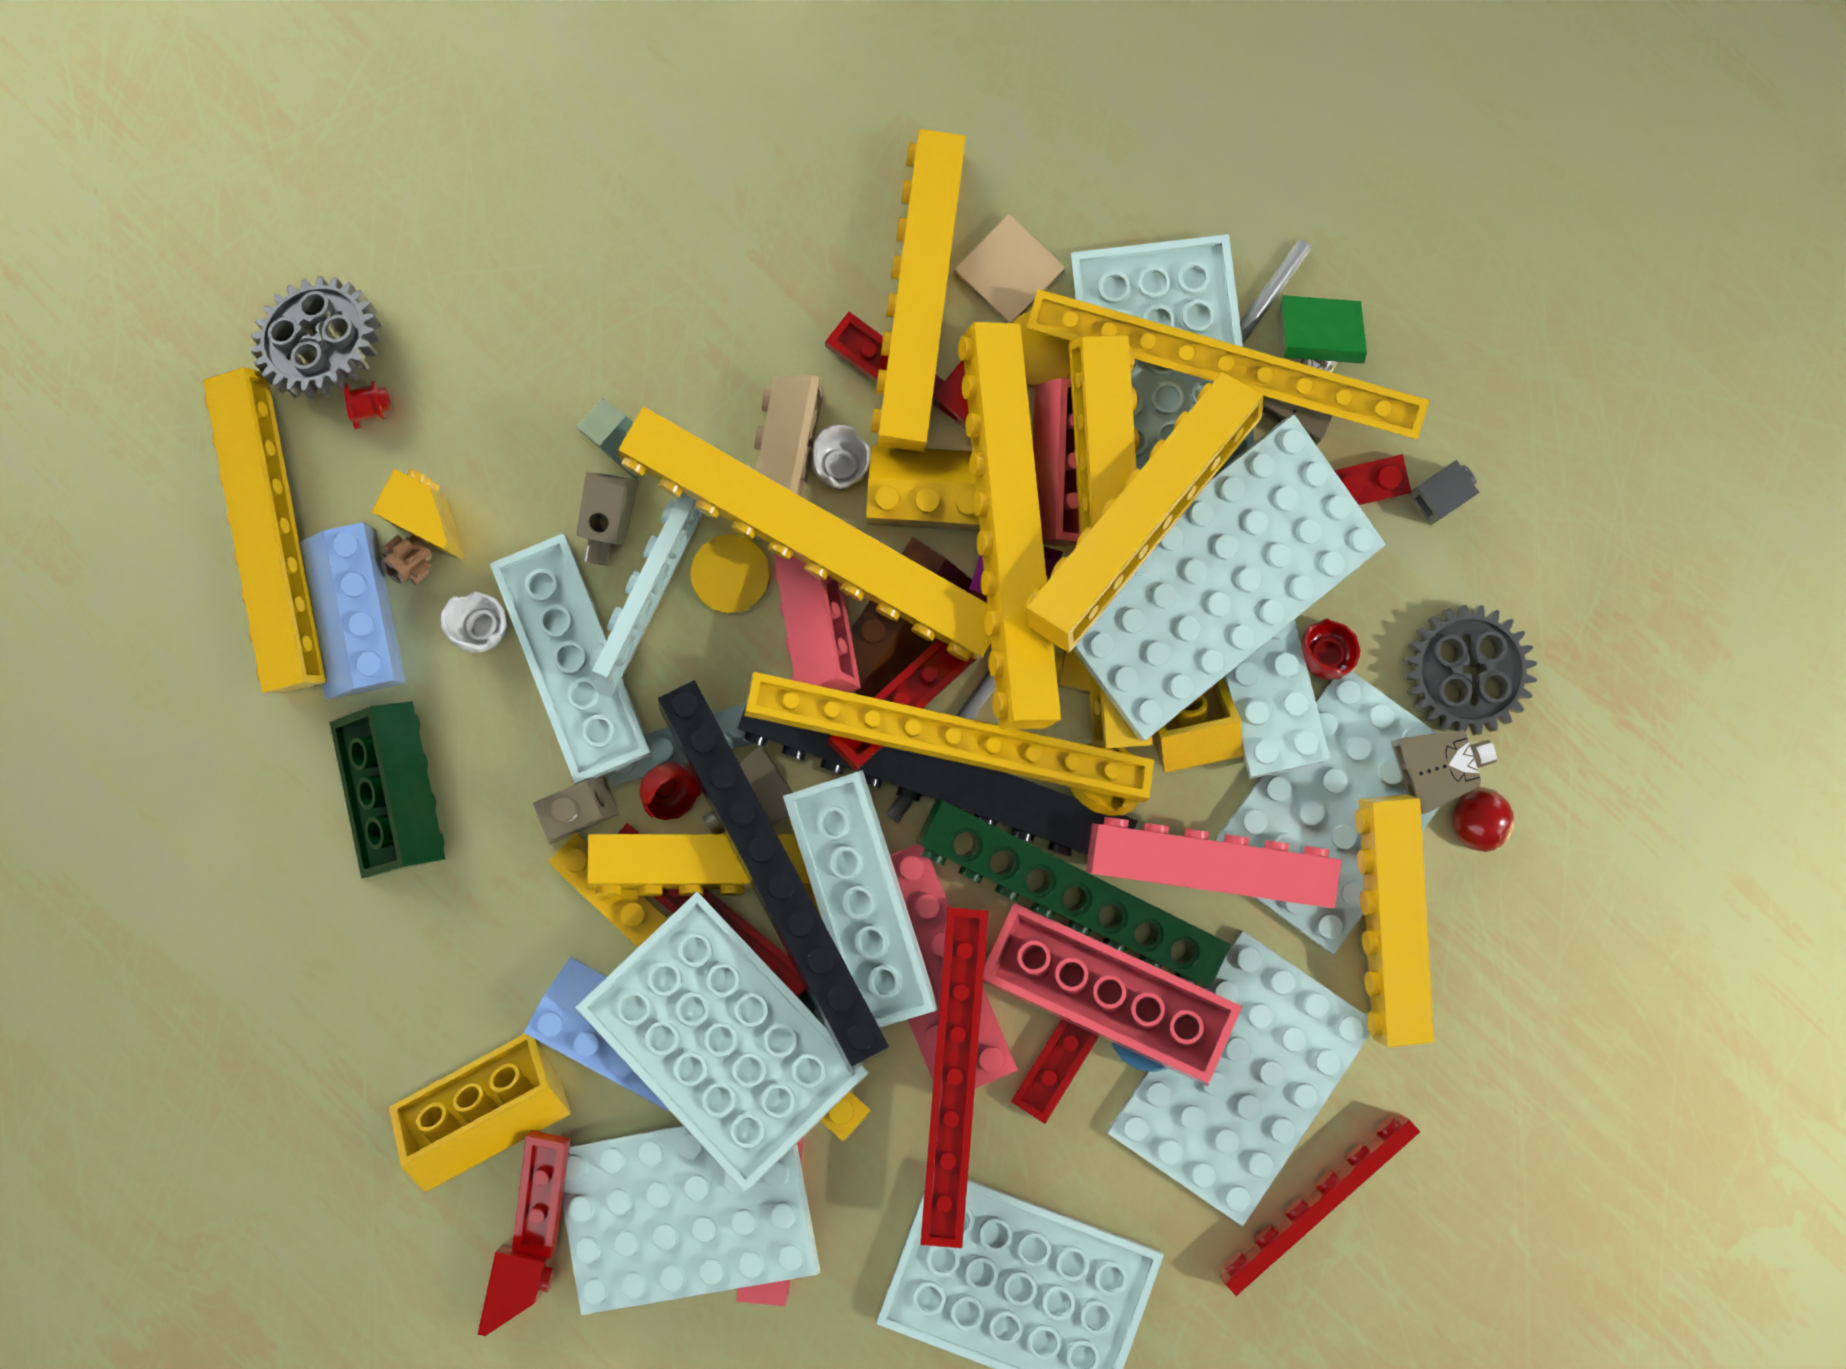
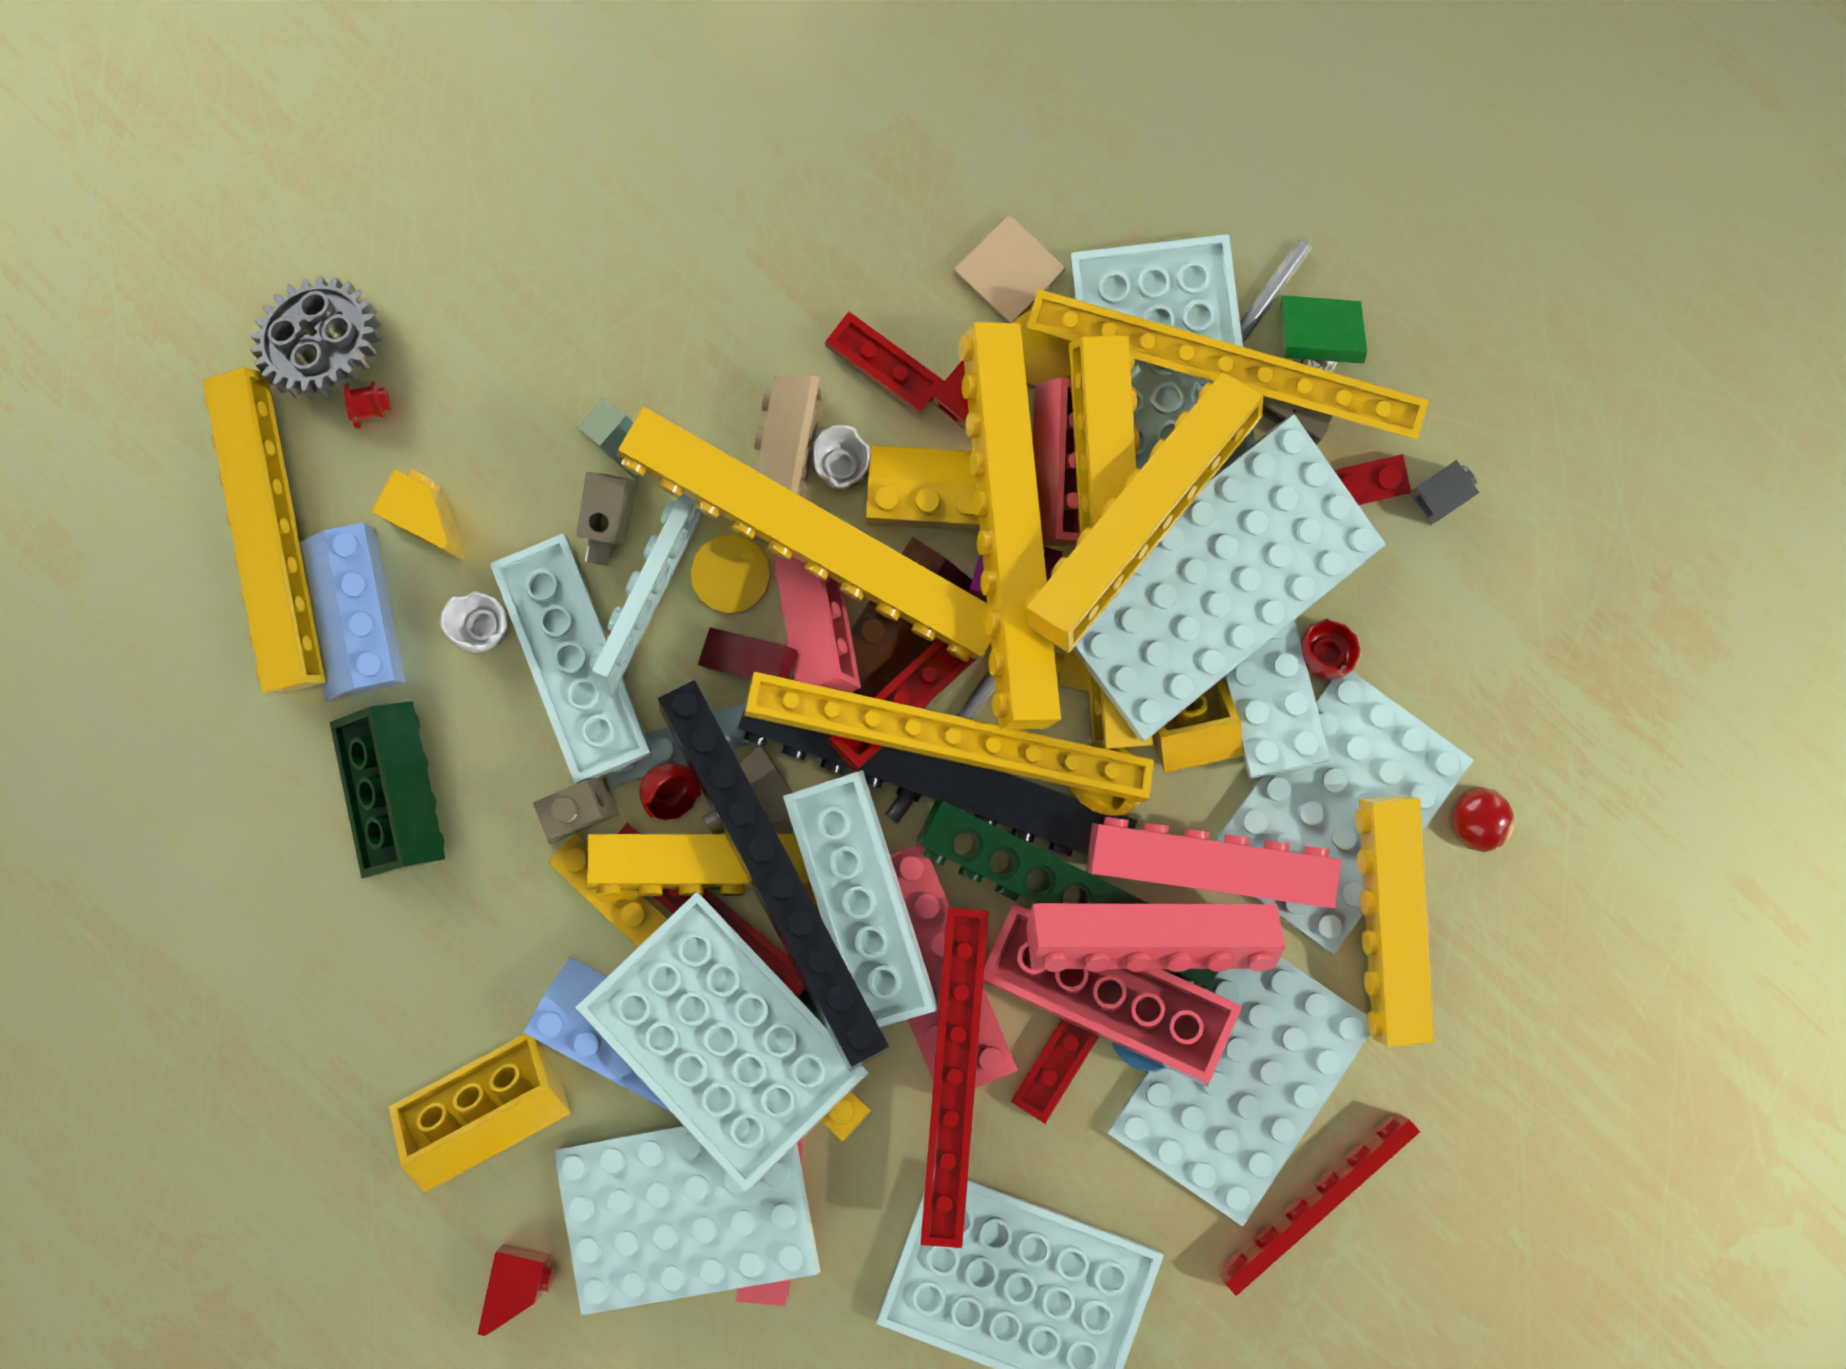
(406, 559): medium nougat gear -> none
(541, 1194): red plate -> none
(744, 655): none -> dark red tile
(920, 292): yellow brick -> none
(1154, 936): none -> coral brick
(1441, 766): dark tan torso -> none
(1506, 667): dark grey gear -> none

